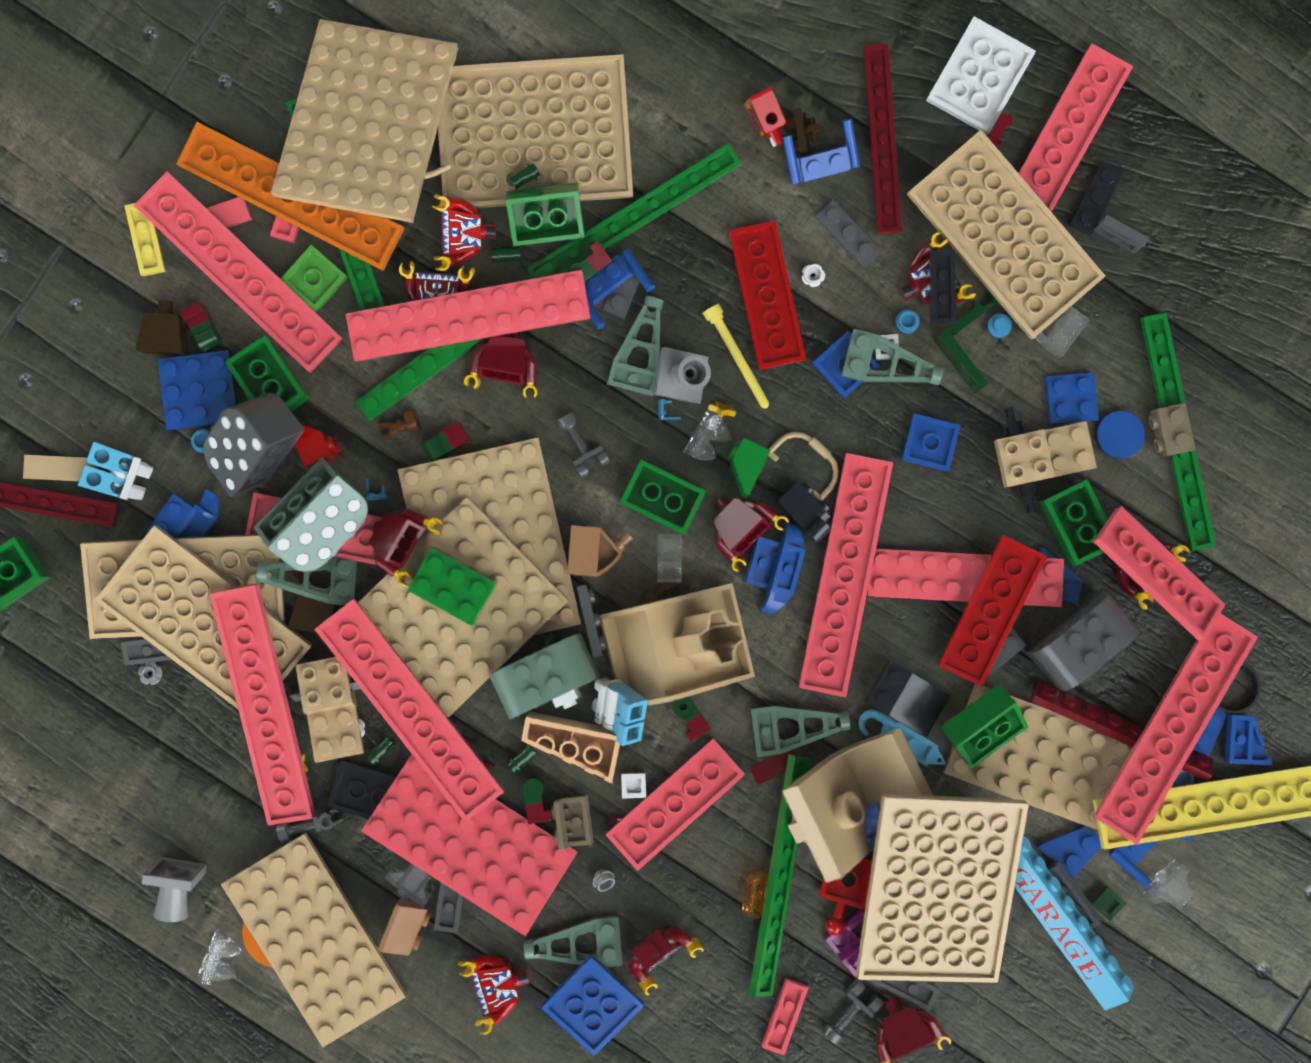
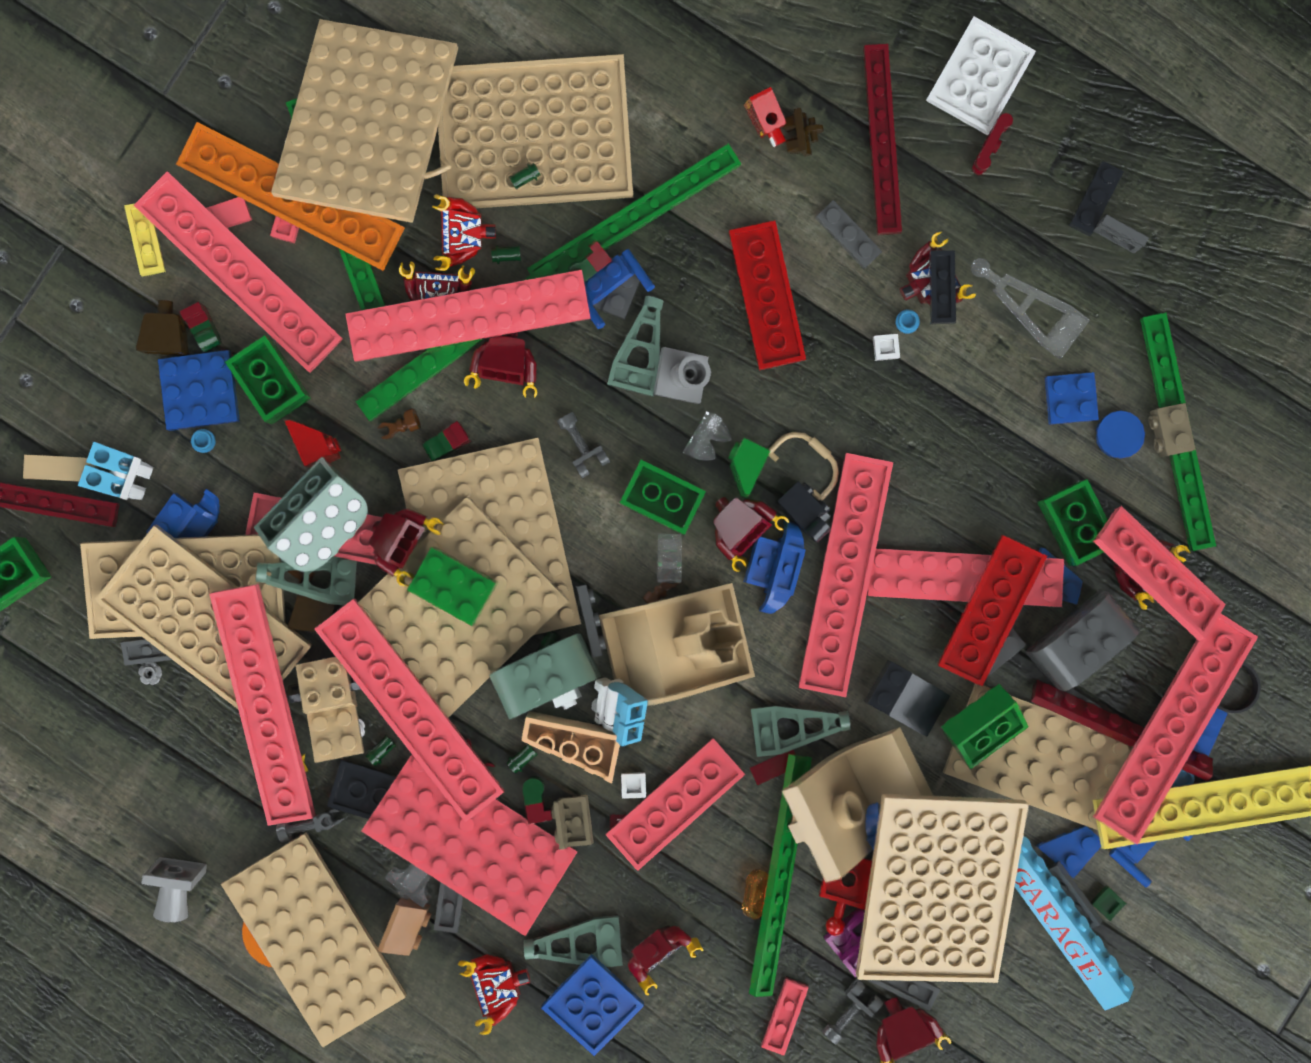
(212, 967): clear tile -> none
(251, 442): dark grey brick -> none
(314, 278): bright green plate -> none
(373, 496): dark azure piece -> none
(545, 214): green brick -> none
(593, 551): medium nougat piece -> none
(603, 880): light grey plate -> none
(662, 412): dark azure piece -> none
(693, 718): leg -> none
(715, 317): light yellow piece -> none
(722, 409): yellow piece -> none
(813, 281): white plate -> none
(825, 161): plate -> none
(831, 365): blue plate -> none
(859, 357): sand green plate -> none
(923, 749): medium azure plate -> none
(930, 442): blue plate -> none
(956, 354): dark green hinge -> none
(999, 325): dark azure plate -> none
(1006, 234): tan plate -> none
(1041, 455): tan piece -> none
(1073, 123): coral plate -> none
(1170, 886): clear brick -> none
(1244, 741): blue wing -> none

